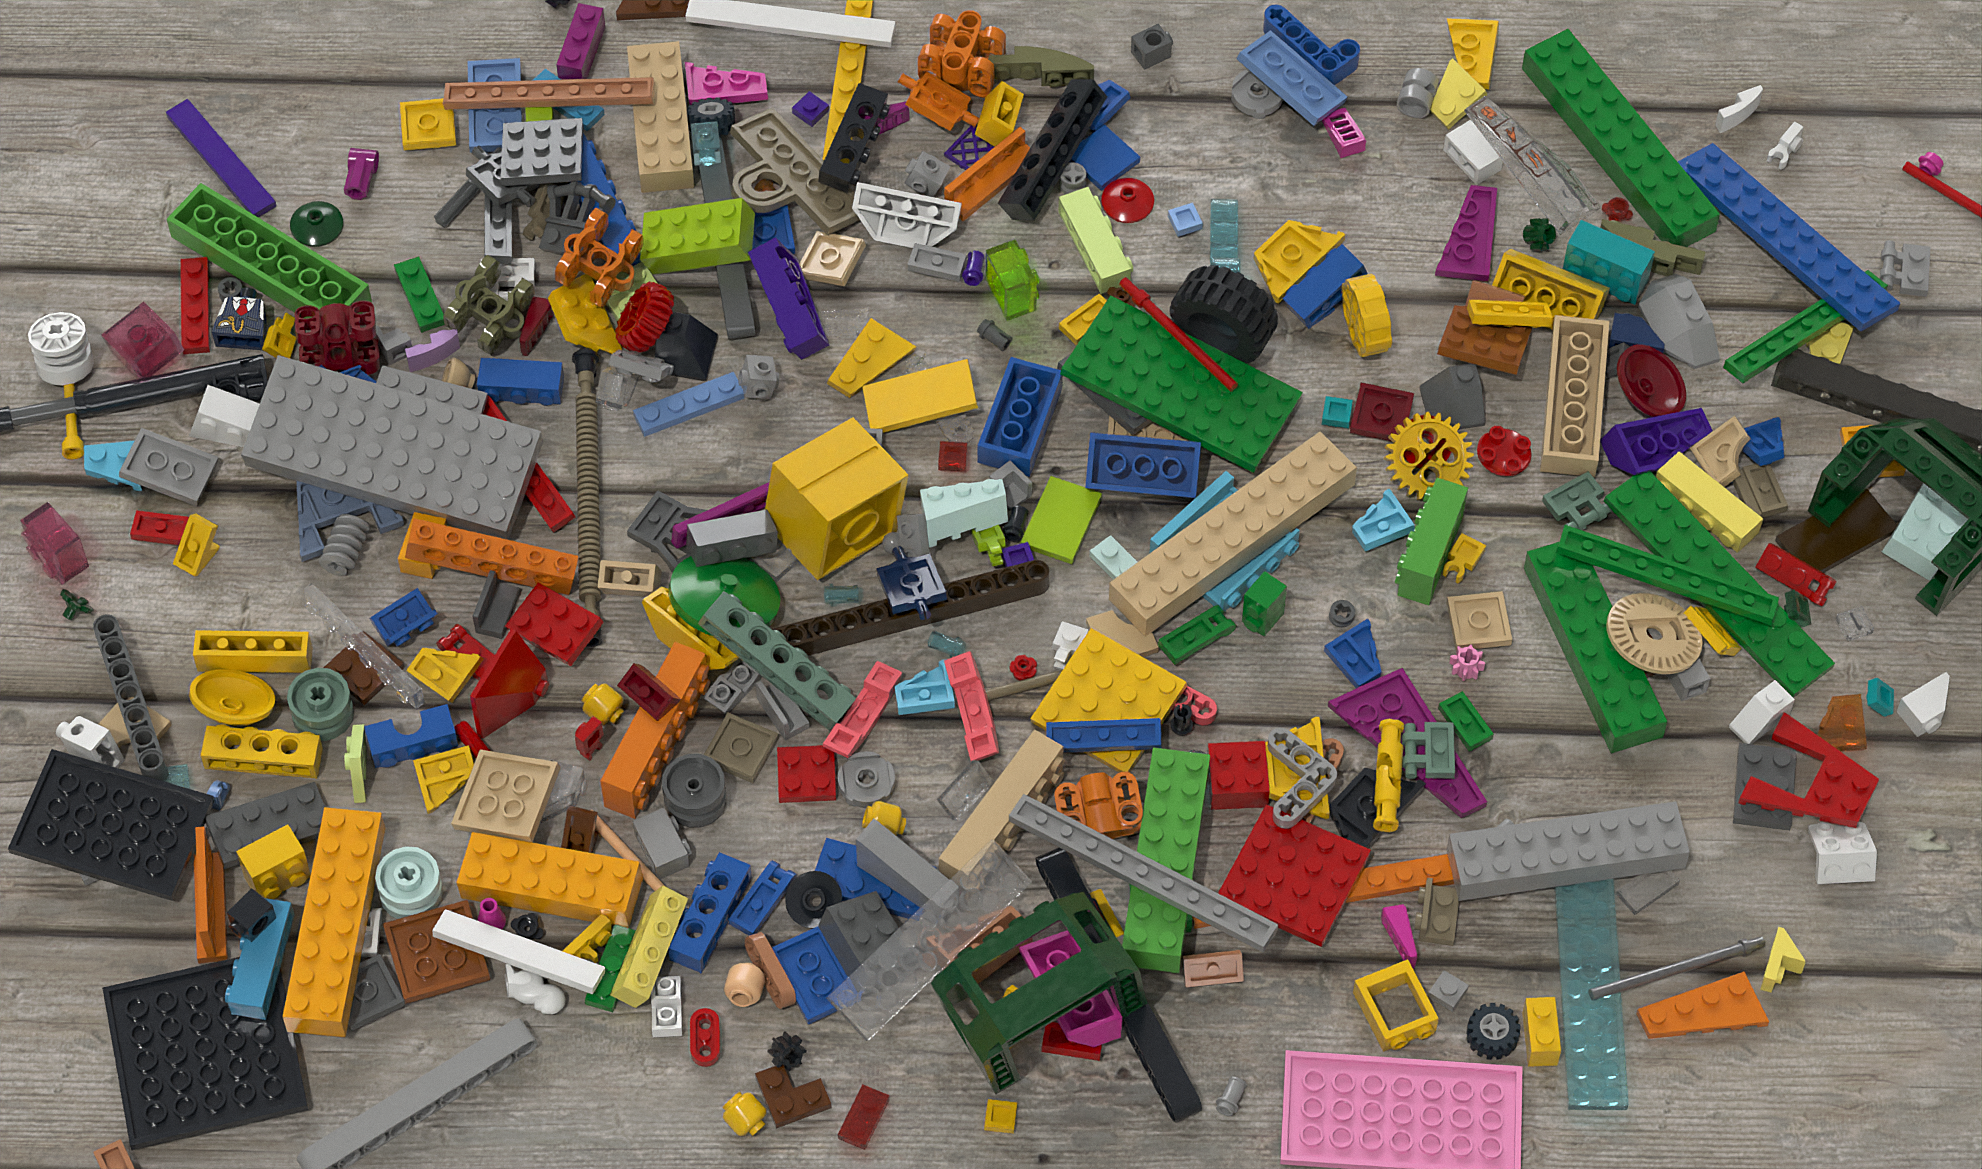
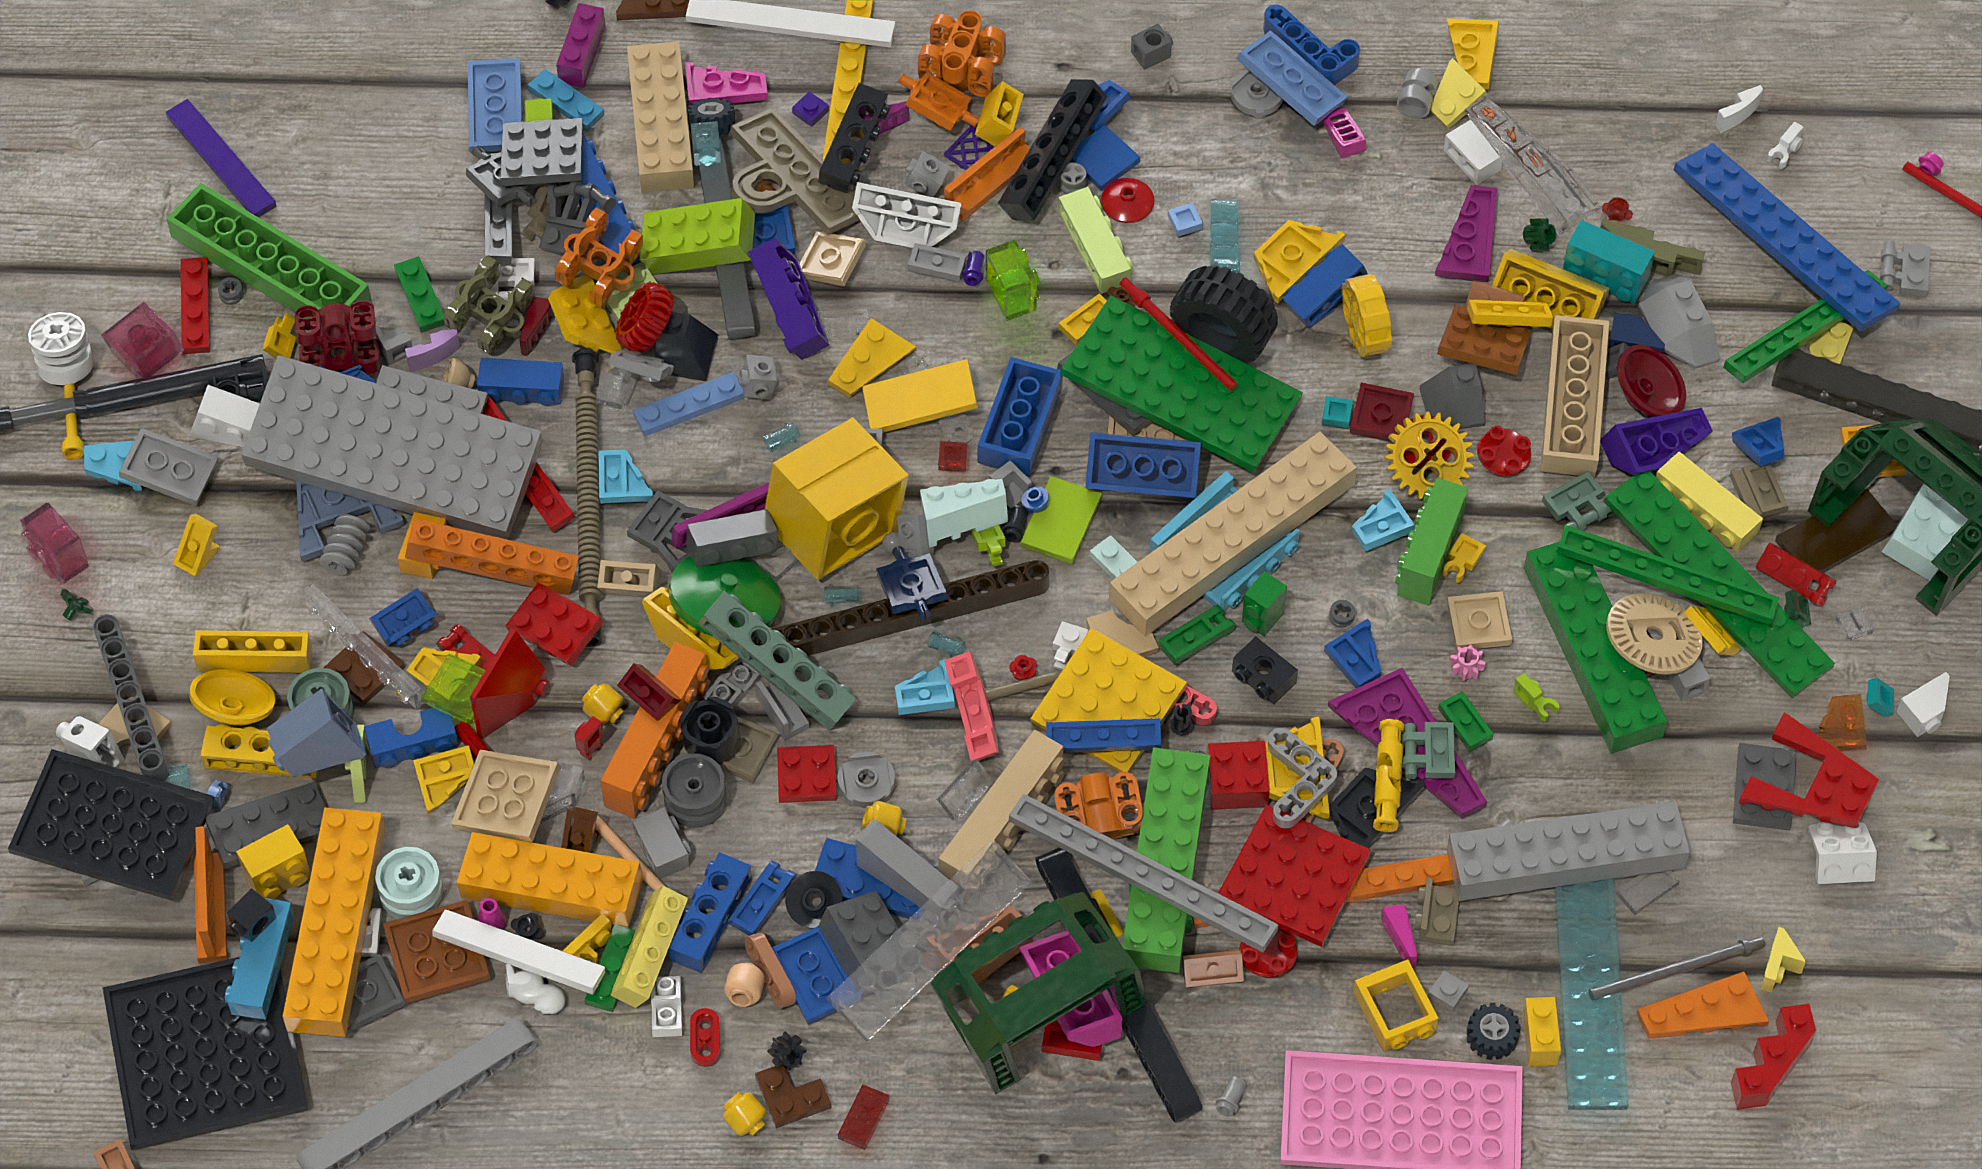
(158, 527): red plate -> none
(241, 322): torso -> none
(315, 736): none -> sand blue slope
(319, 231): dark green dish -> none
(361, 166): magenta piece -> none
(427, 124): yellow plate -> none
(452, 688): none -> clear neon green tile
(458, 201): dark grey axle -> none
(494, 607): dark grey panel -> none
(549, 93): nougat tile -> none
(620, 479): none -> medium azure wing
(710, 728): none -> black brick
(781, 436): none -> clear light blue pin
(865, 711): coral slope -> none
(993, 334): dark grey pin -> none
(1000, 1116): yellow tile -> none
(1017, 554): dark purple plate -> none
(1038, 504): none -> blue plate
(1050, 65): olive slope -> none
(1258, 657): none -> black brick
(1275, 960): none -> red dish
(1531, 696): none -> lime plate
(1620, 140): green brick -> none
(1720, 451): tan tile -> none
(1762, 713): white slope -> none
(1774, 1057): none -> red brick

